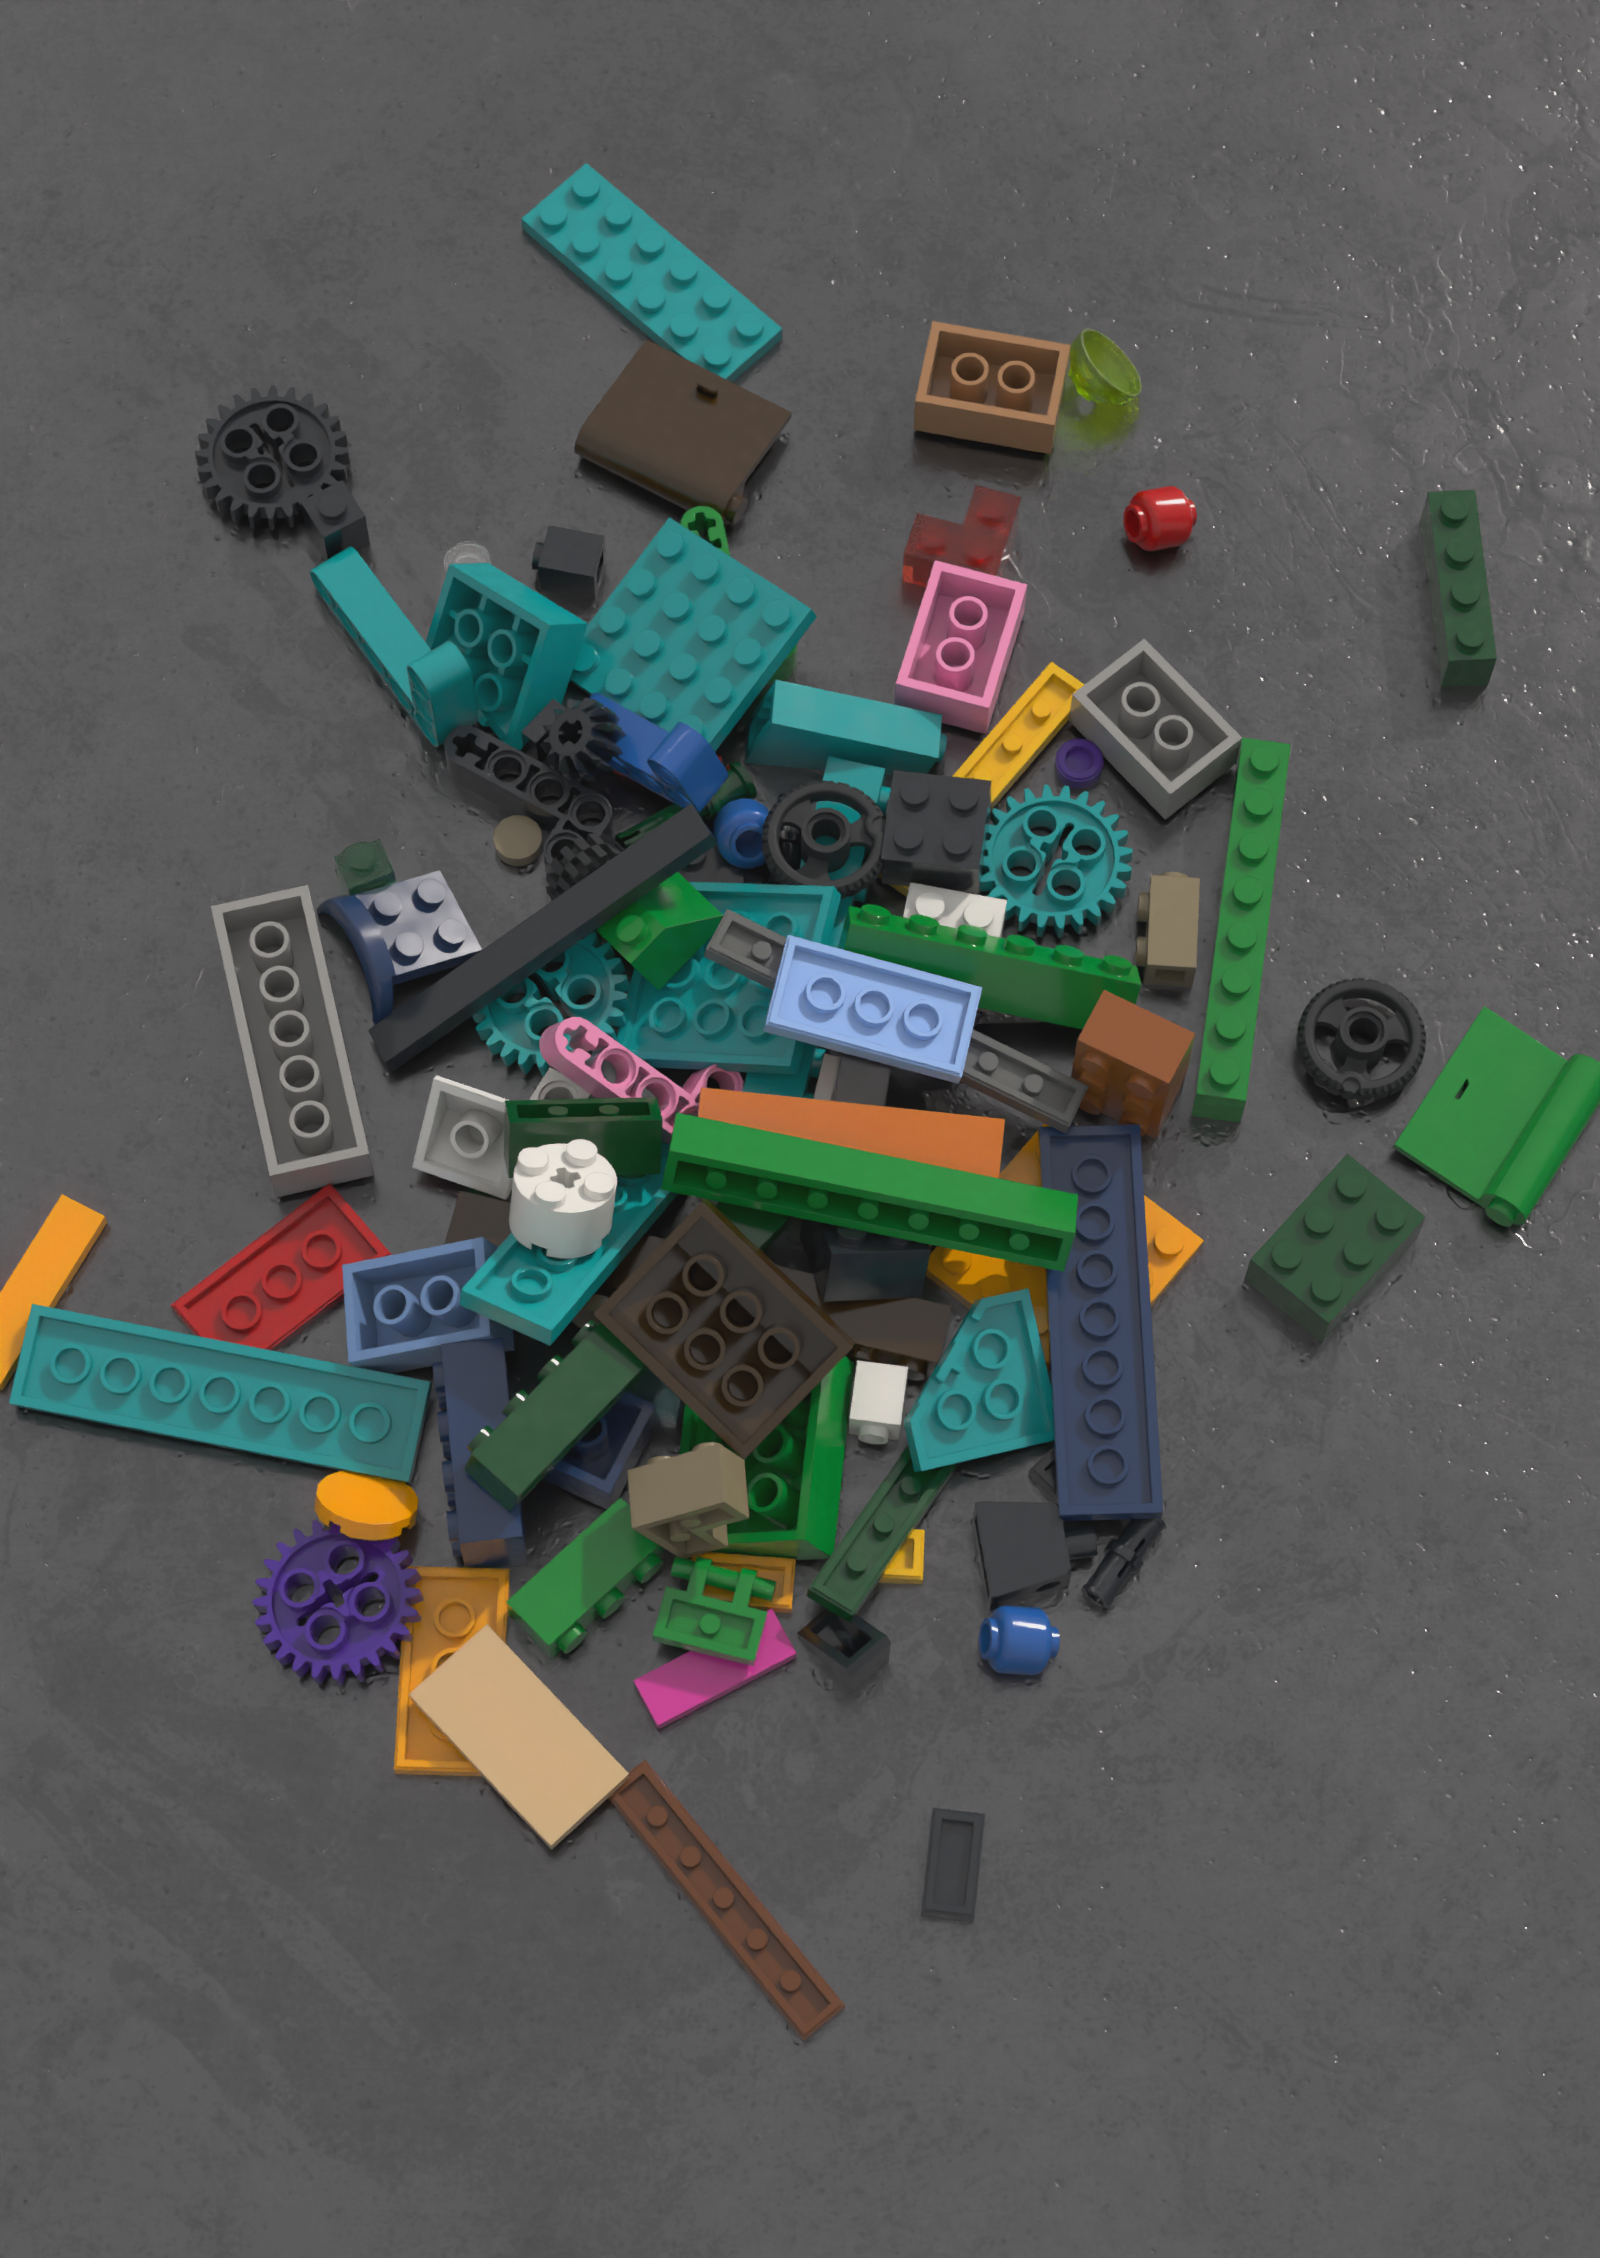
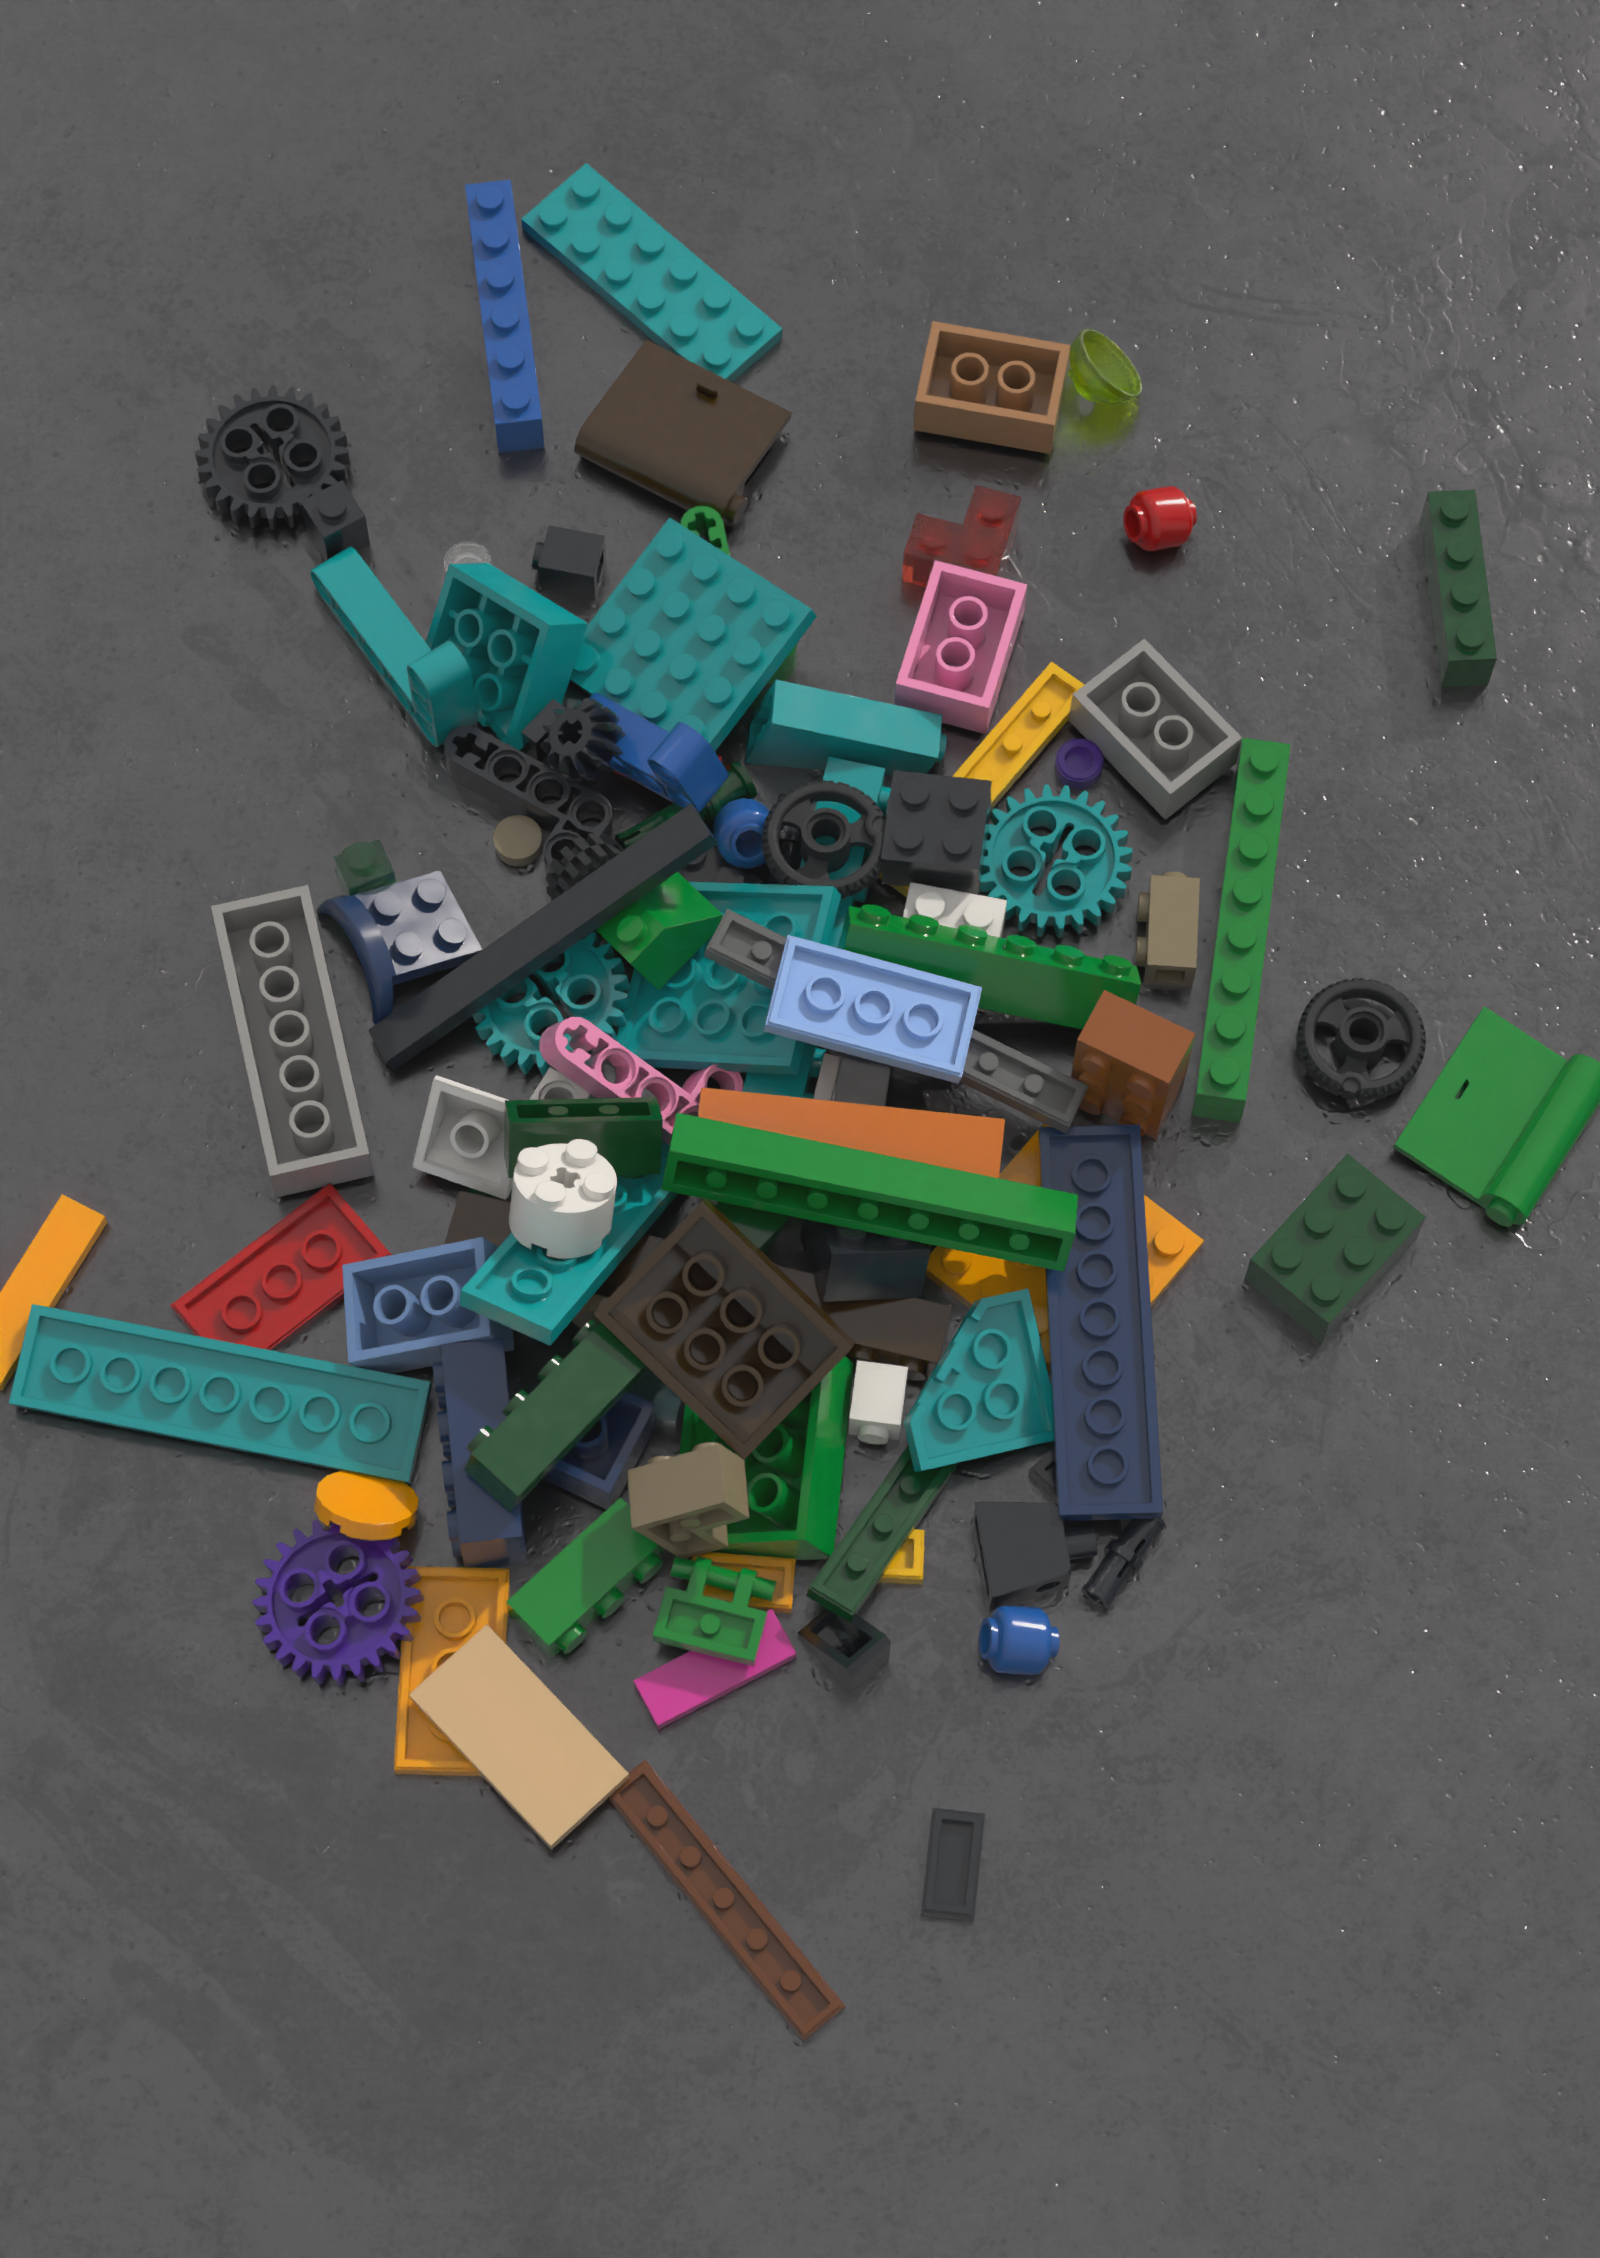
(504, 316): none -> blue brick

